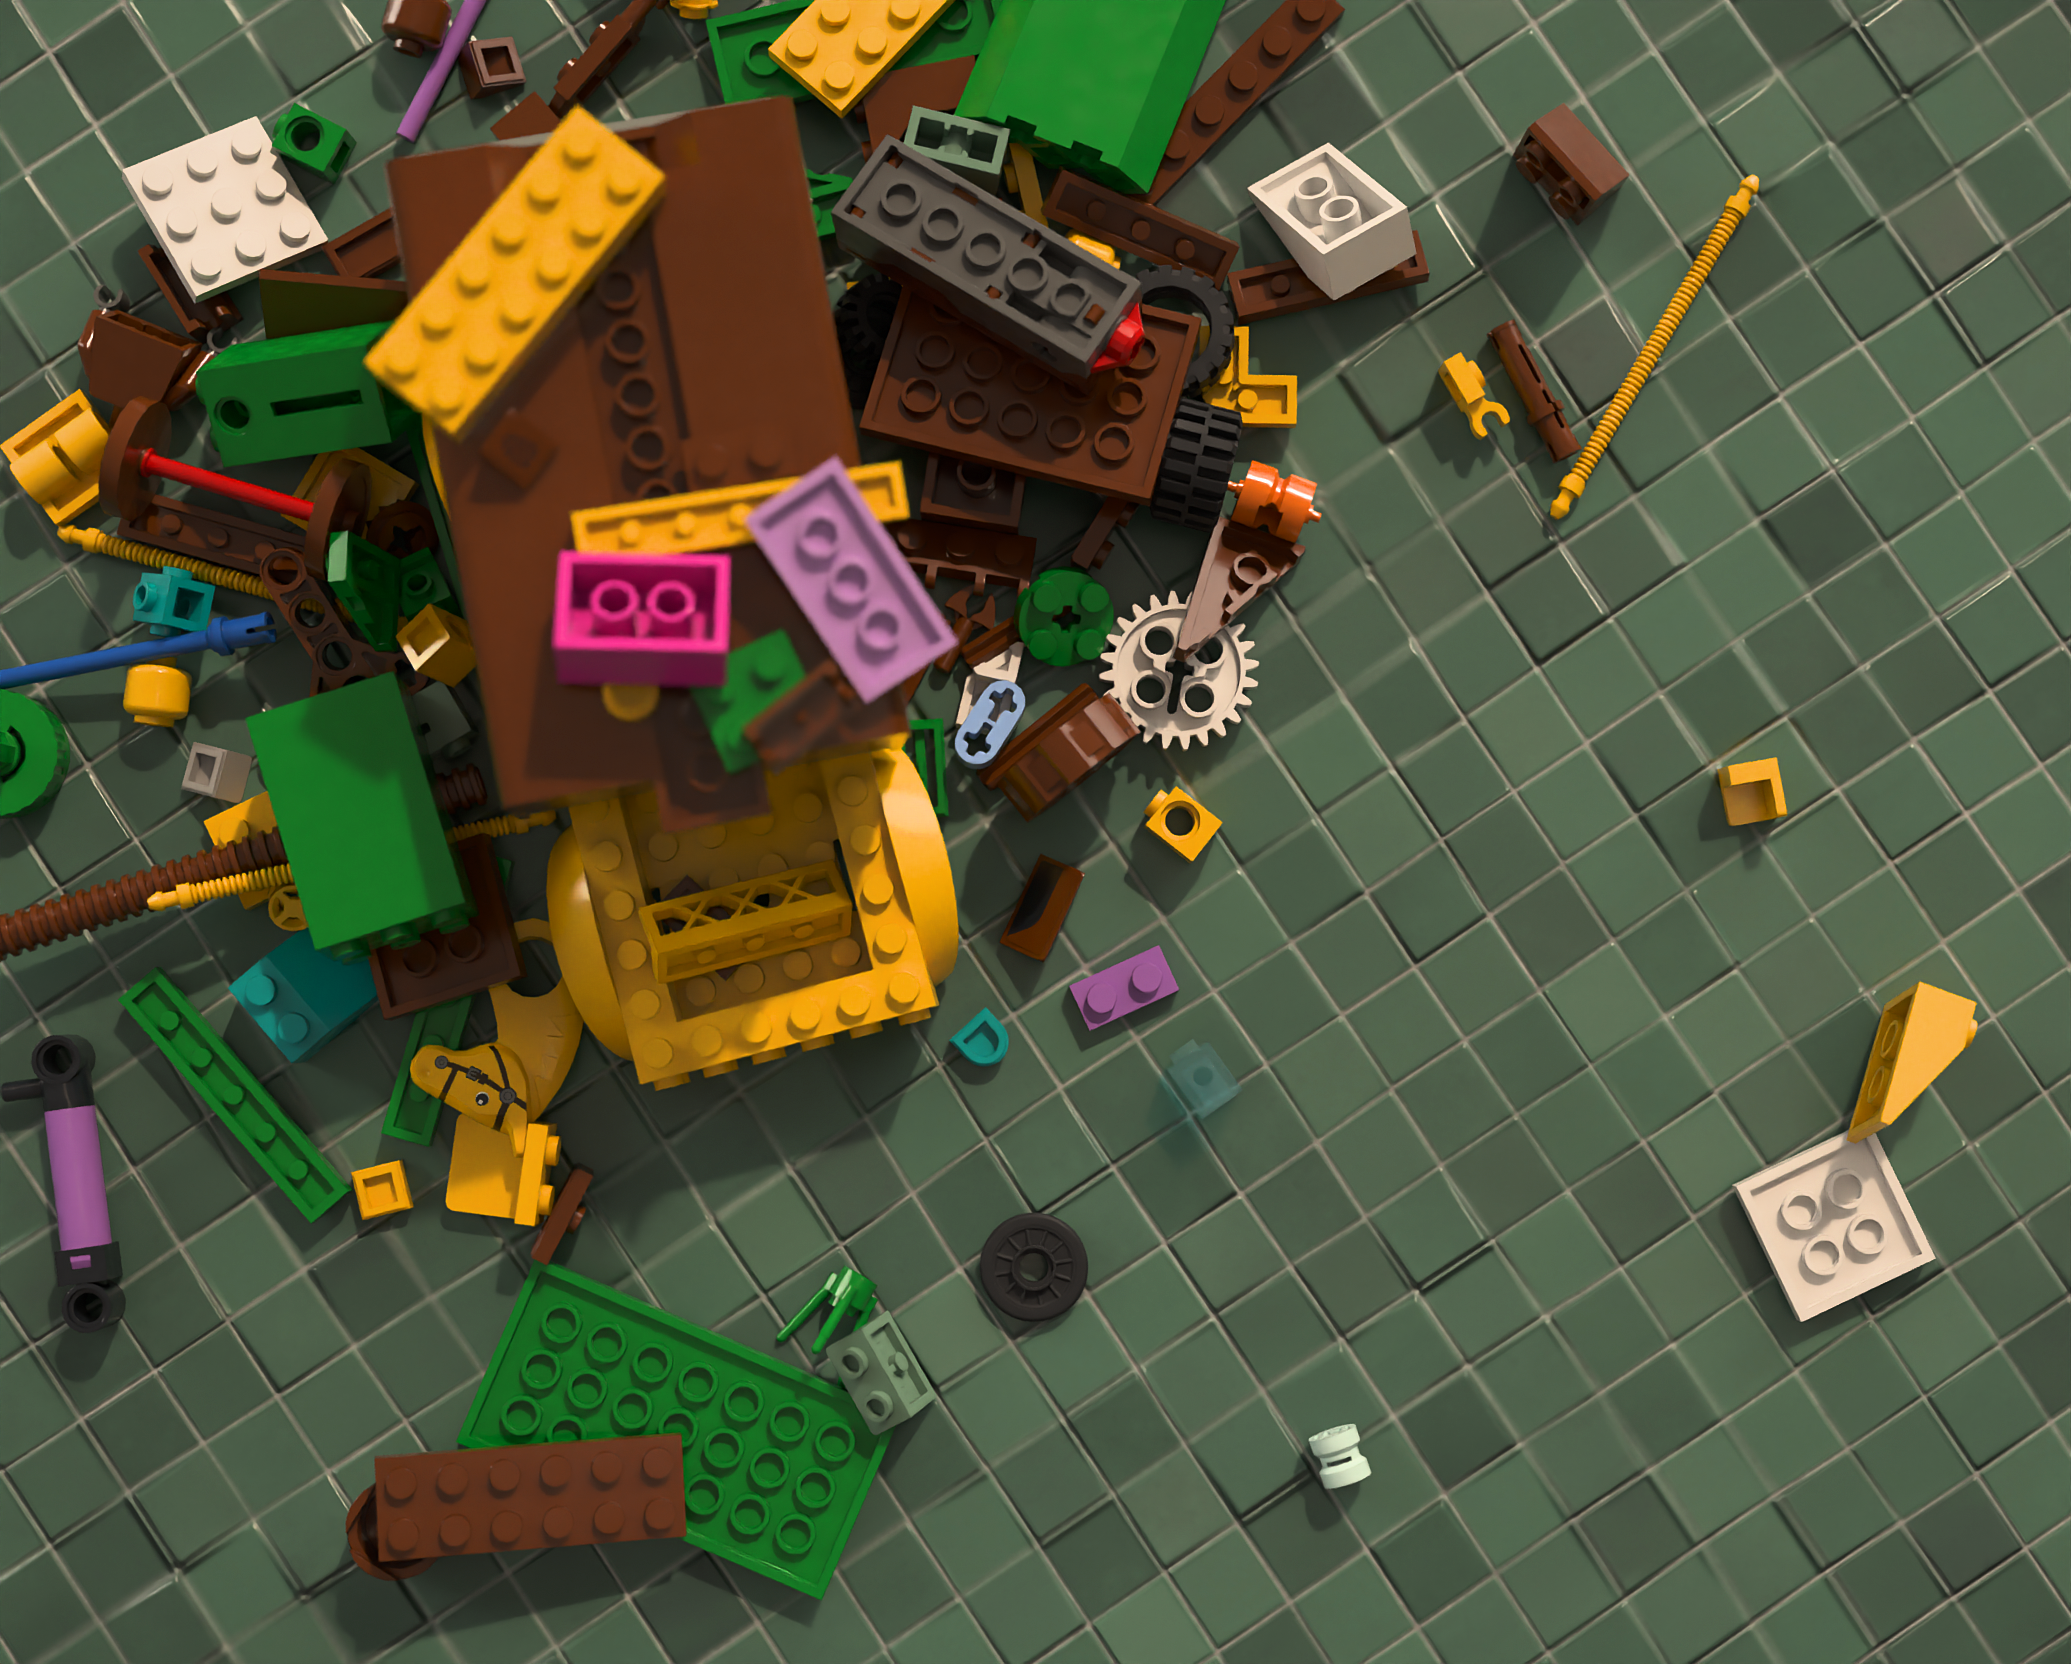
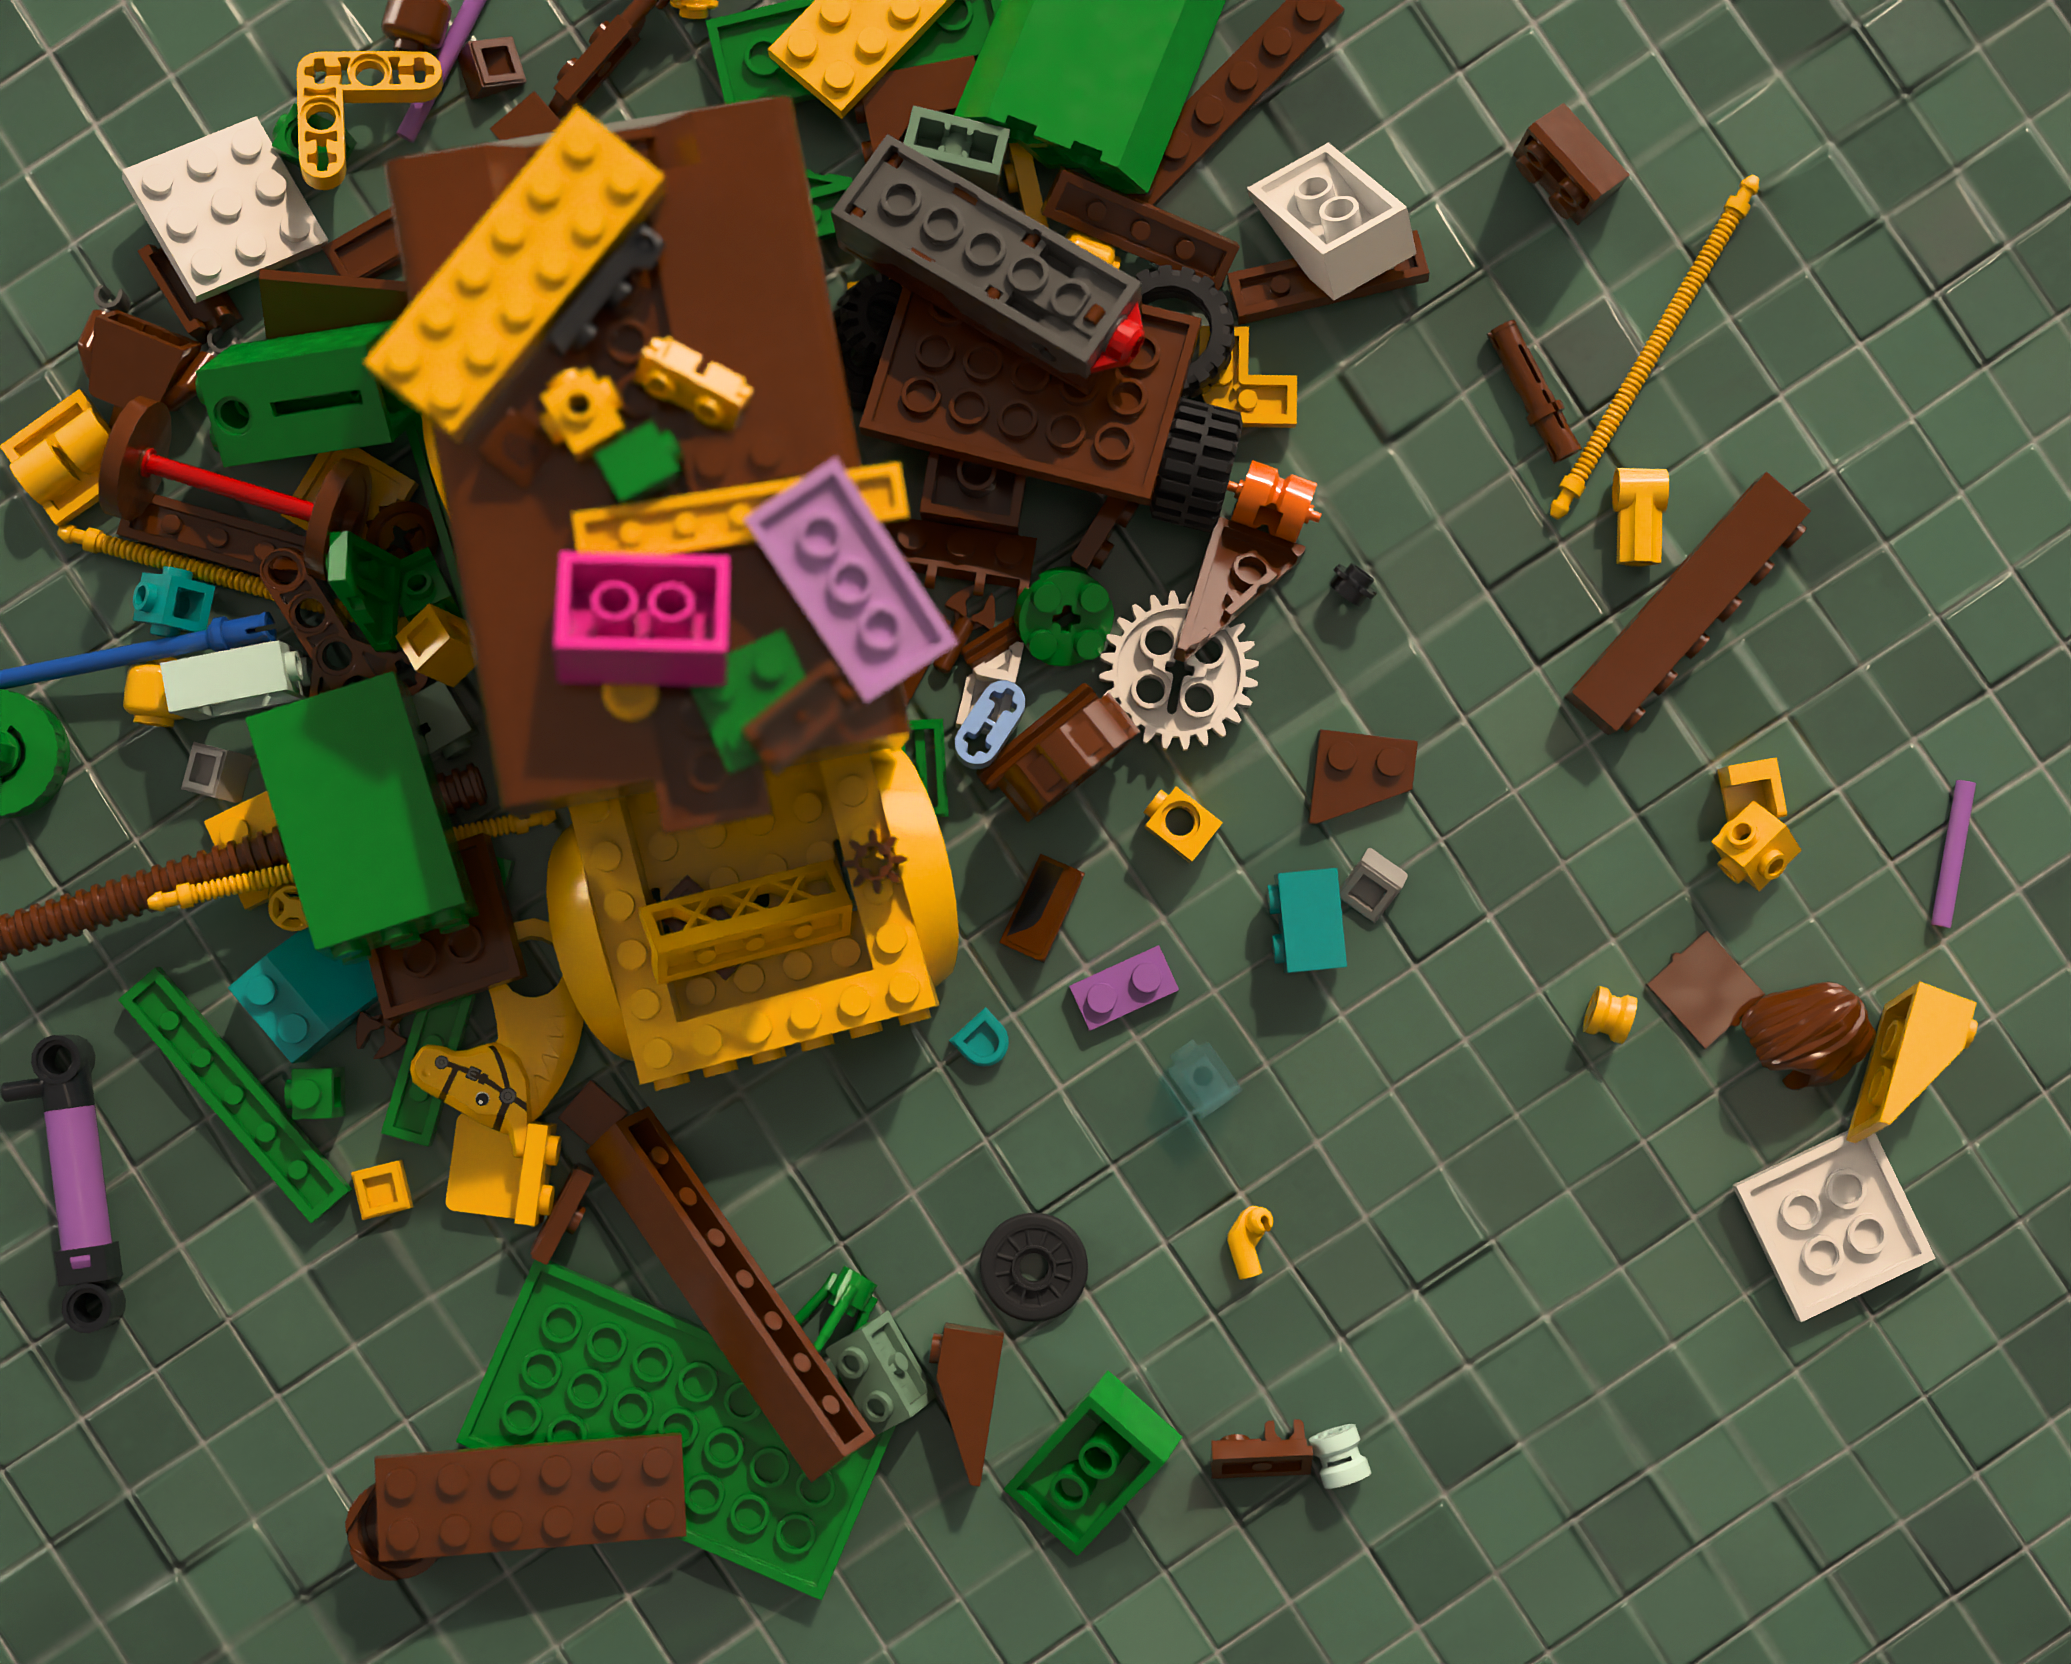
(236, 680): none -> light aqua window
(316, 1093): none -> green brick
(332, 95): none -> yellow beam
(393, 1039): none -> reddish brown bar
(587, 431): none -> yellow brick
(592, 1113): none -> reddish brown tile
(606, 289): none -> black hinge
(640, 463): none -> green brick
(670, 374): none -> yellow hinge
(730, 1293): none -> reddish brown brick
(864, 852): none -> reddish brown gear
(967, 1380): none -> reddish brown slope
(1093, 1463): none -> green slope
(1245, 1236): none -> yellow arm
(1245, 1457): none -> reddish brown plate
(1308, 920): none -> teal brick
(1353, 584): none -> black plate
(1358, 772): none -> reddish brown wing
(1372, 885): none -> light grey slope
(1465, 385): yellow plate -> none
(1610, 1014): none -> yellow wheel
(1640, 500): none -> yellow piece
(1687, 604): none -> reddish brown brick
(1705, 989): none -> reddish brown piece
(1755, 847): none -> yellow brick
(1810, 1030): none -> reddish brown hair
(1953, 854): none -> medium lavender bar

